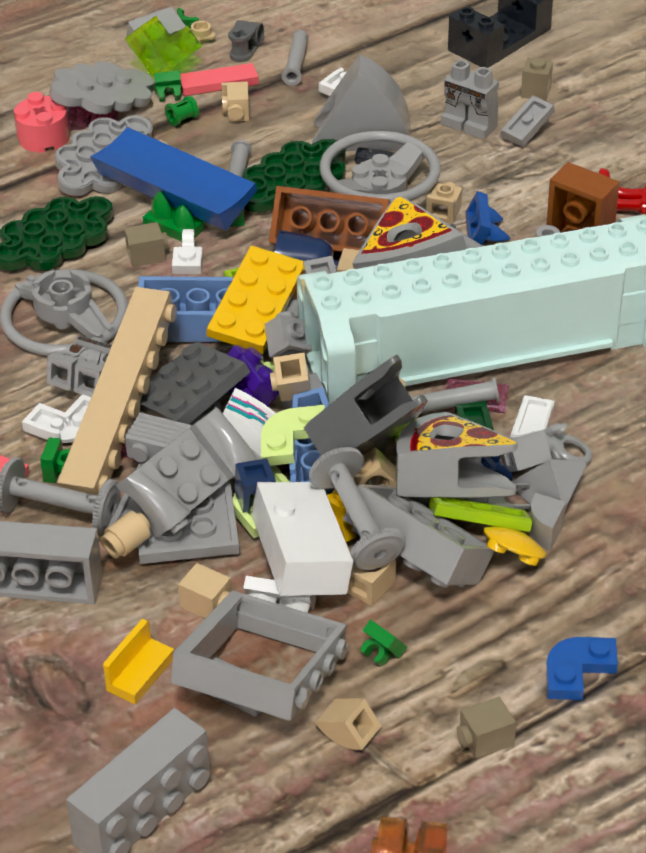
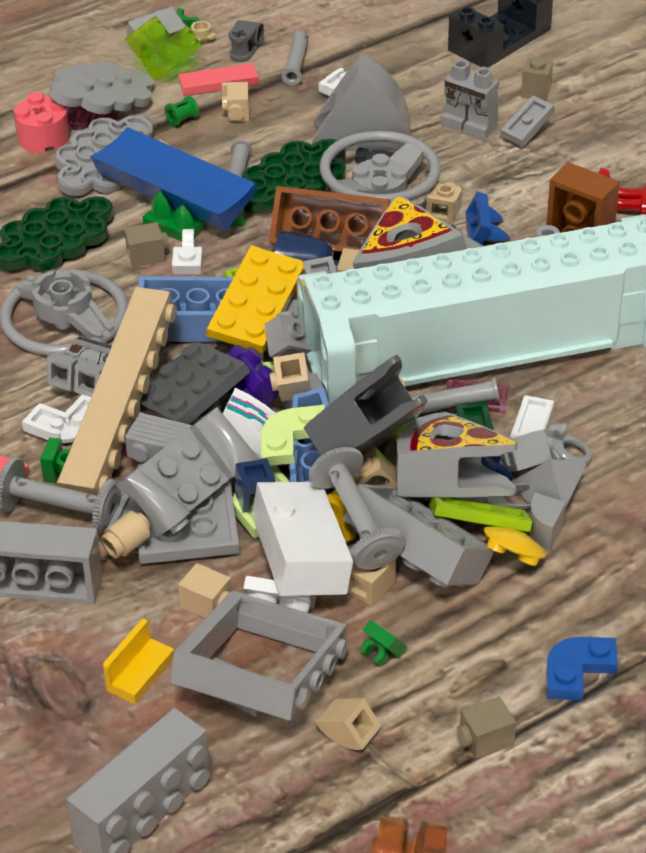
(167, 82): green tile -> none

